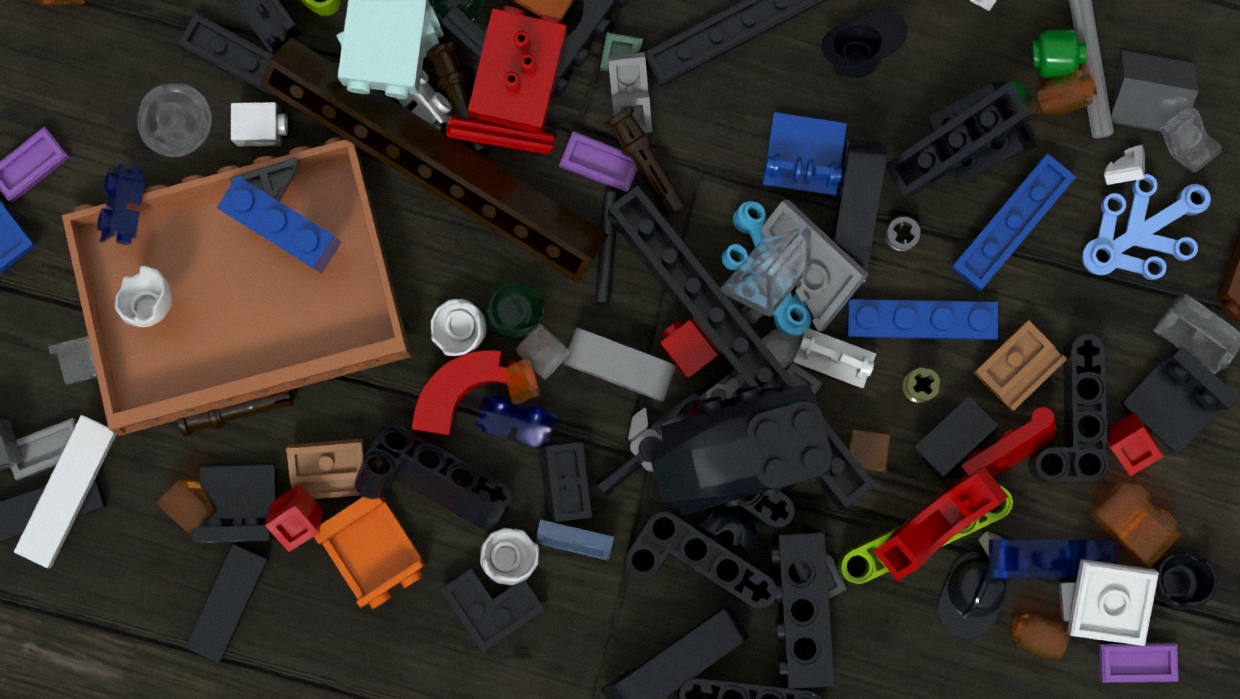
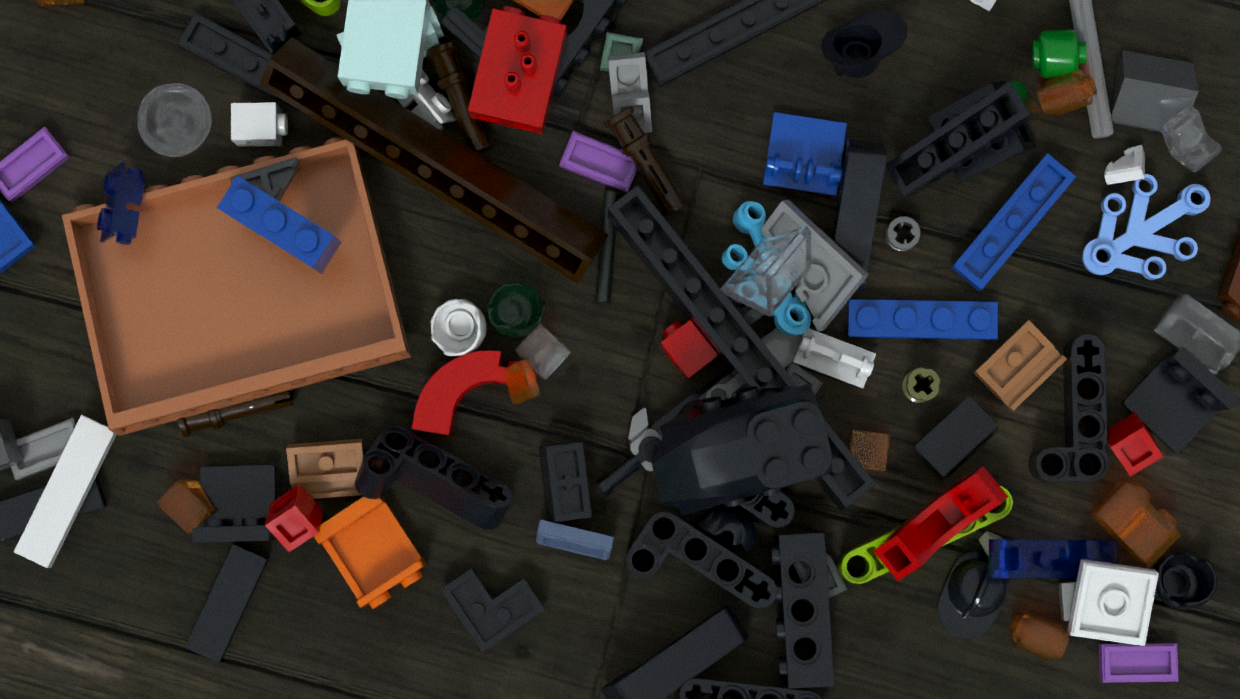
(75, 360): clear panel -> none
(144, 298): white hair -> none
(498, 135): red axle -> none
(500, 414): clear blue hinge -> none
(509, 556): white hair -> none
(620, 364): light grey beam -> none
(1014, 445): red plate -> none

